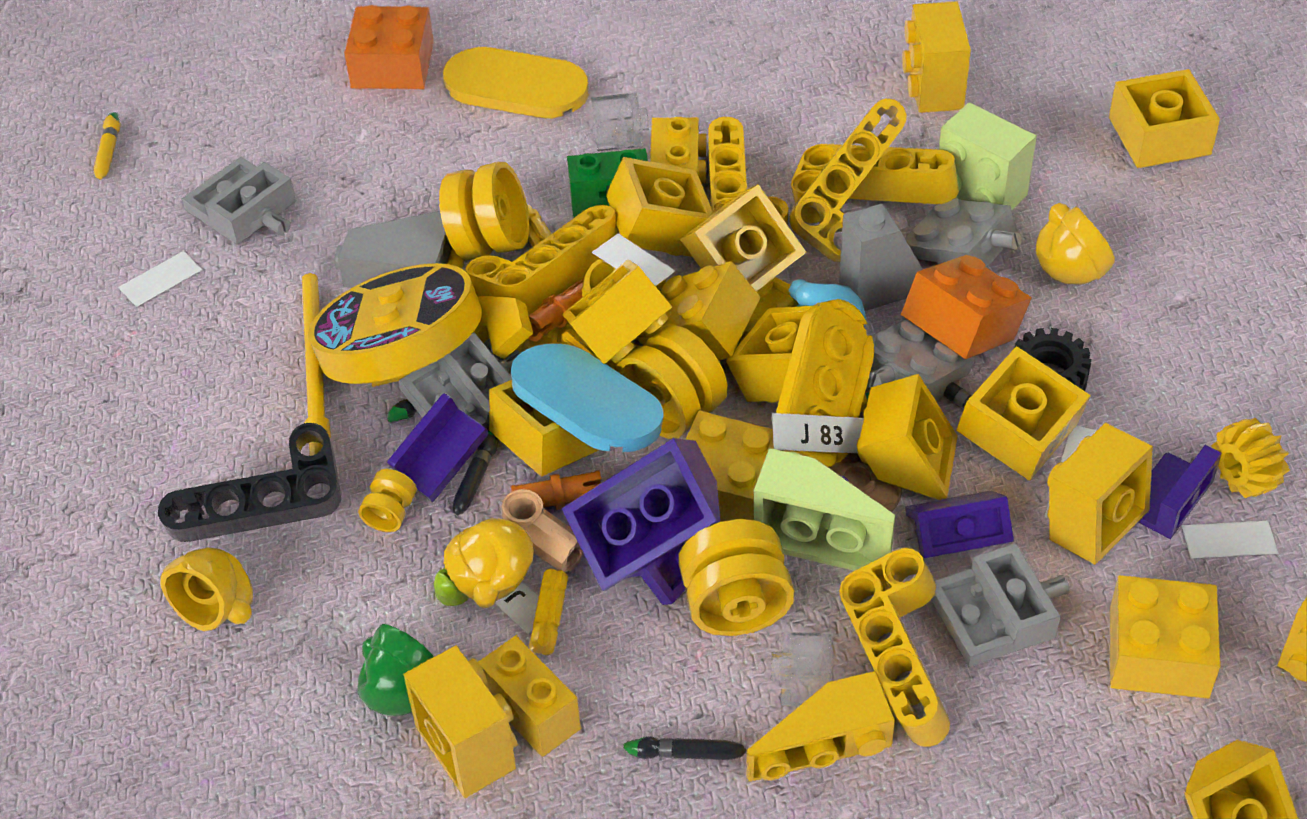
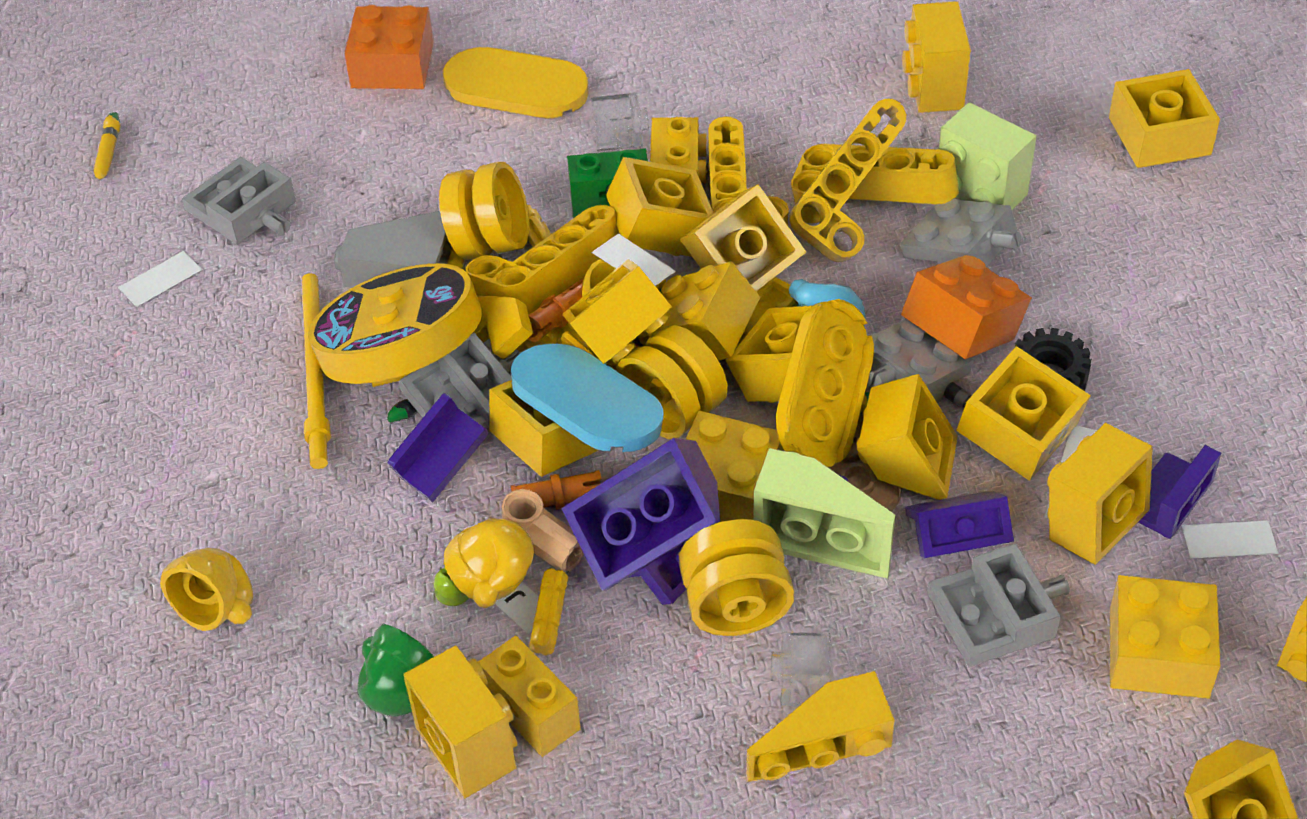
(252, 490): black beam -> none
(385, 504): yellow wheel -> none
(474, 474): black piece -> none
(684, 748): black piece -> none
(816, 433): white sticker -> none
(876, 257): light grey slope -> none
(897, 653): yellow beam -> none
(1072, 247): yellow piece -> none
(1251, 457): yellow gear -> none

